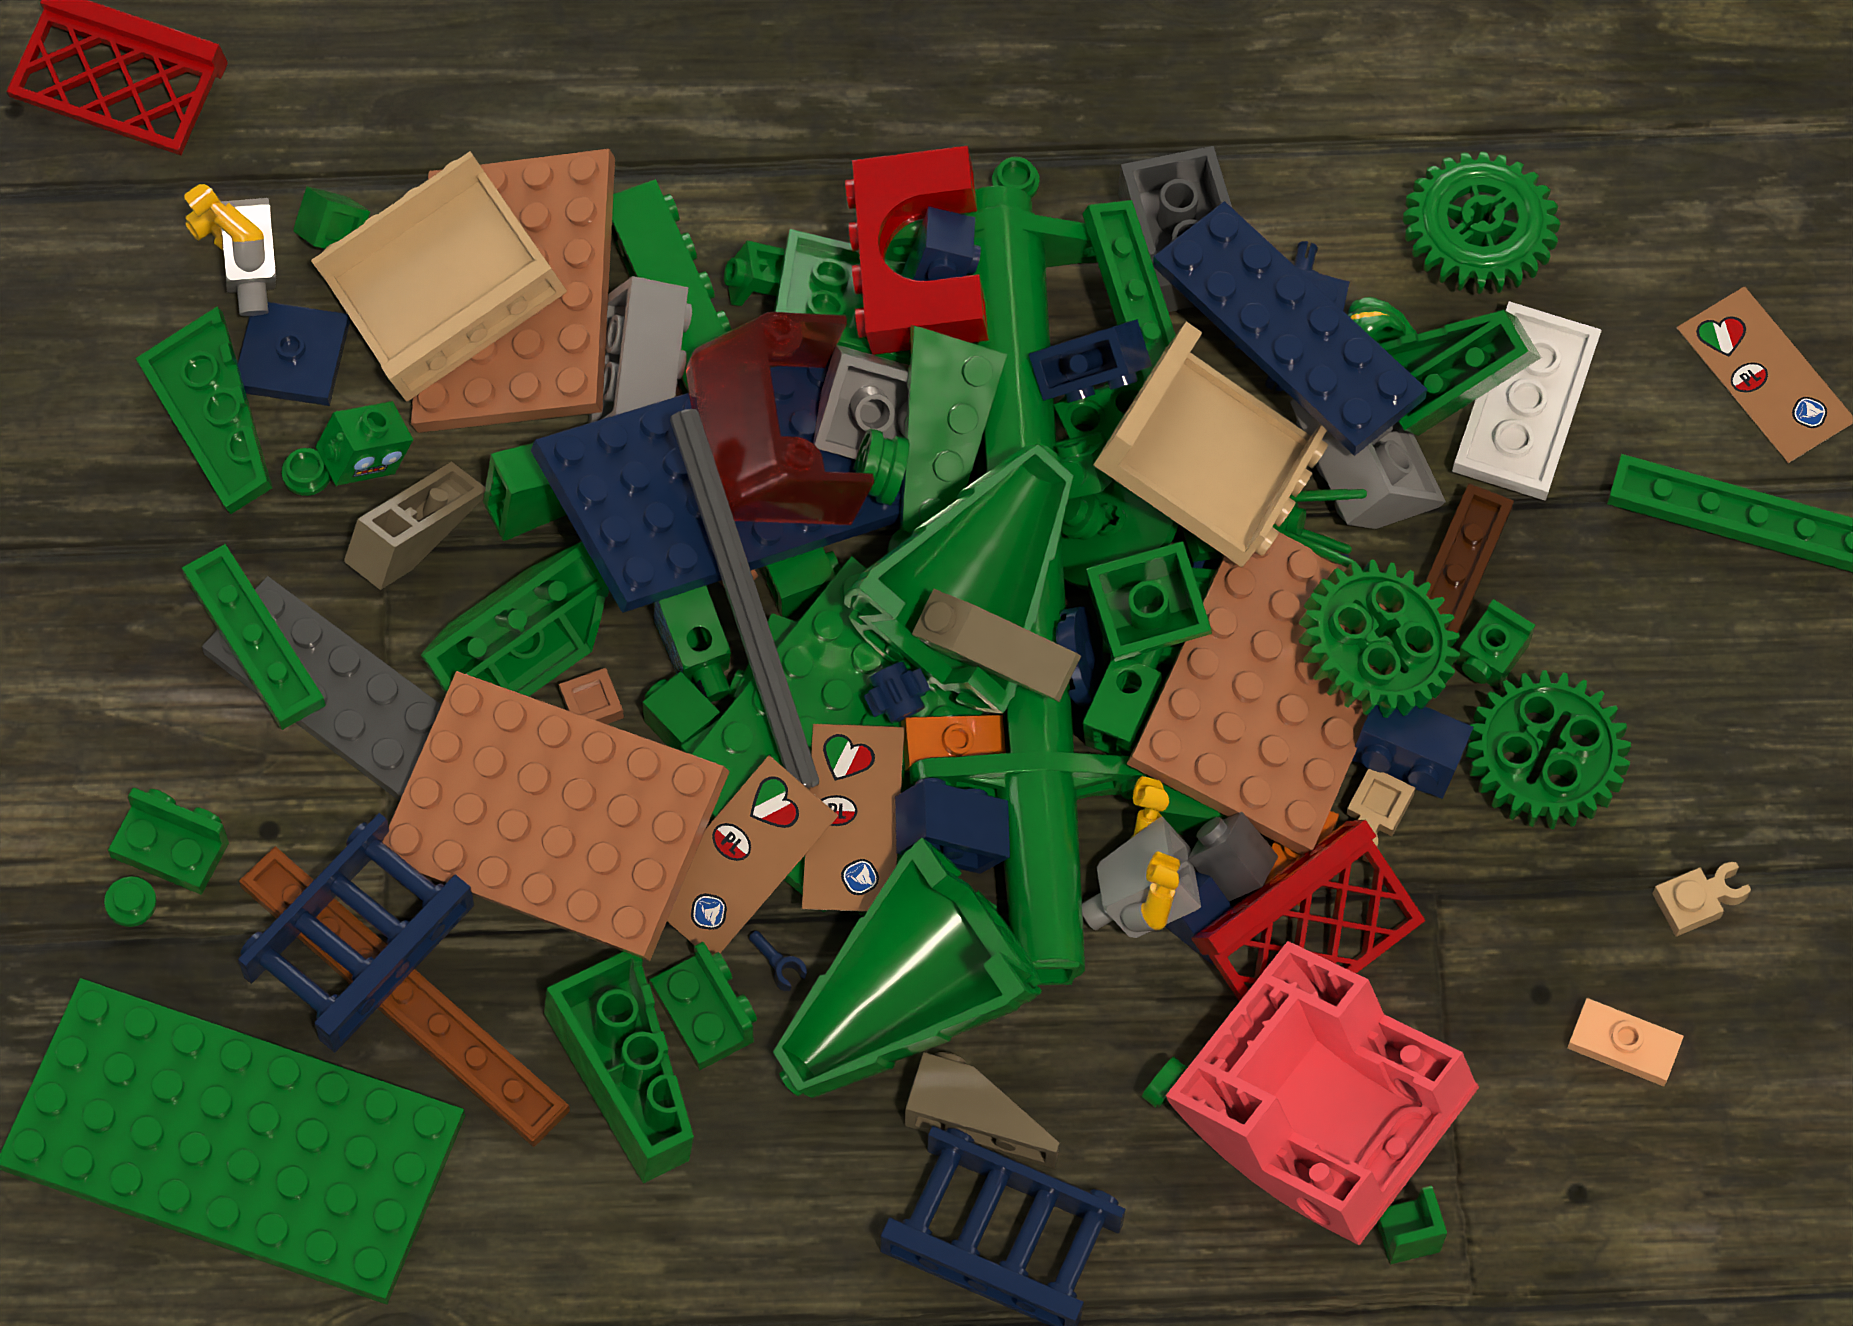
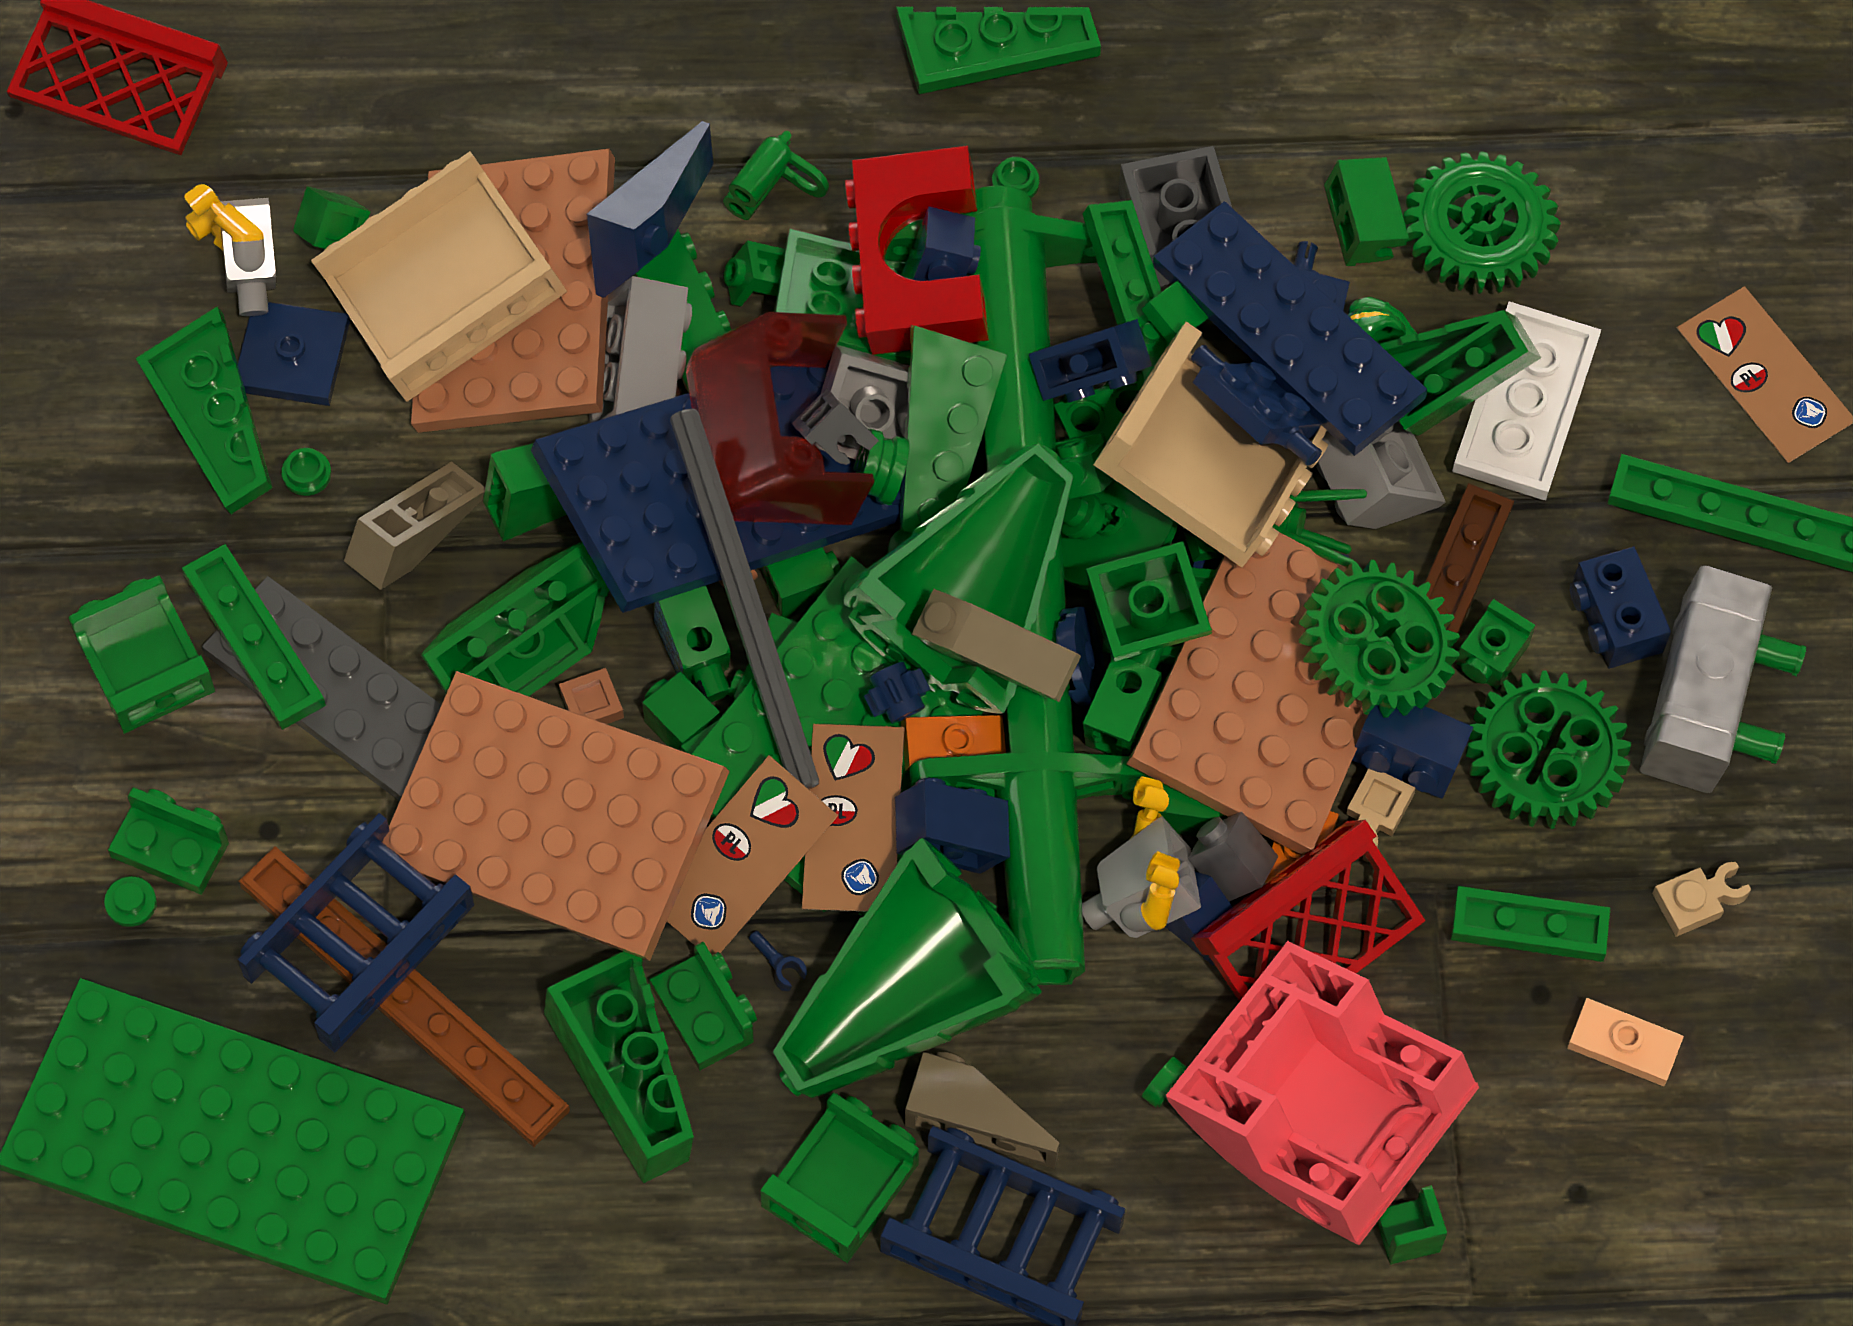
(141, 653): none -> green panel
(364, 443): green head -> none
(647, 210): none -> dark blue wedge
(763, 173): none -> green piece
(829, 422): none -> dark grey hinge
(842, 1177): none -> green panel
(973, 47): none -> green wing
(1172, 309): none -> green tile
(1258, 403): none -> dark blue plate
(1365, 210): none -> green hinge
(1530, 923): none -> green plate
(1620, 608): none -> dark blue brick
(1708, 681): none -> flat silver piece

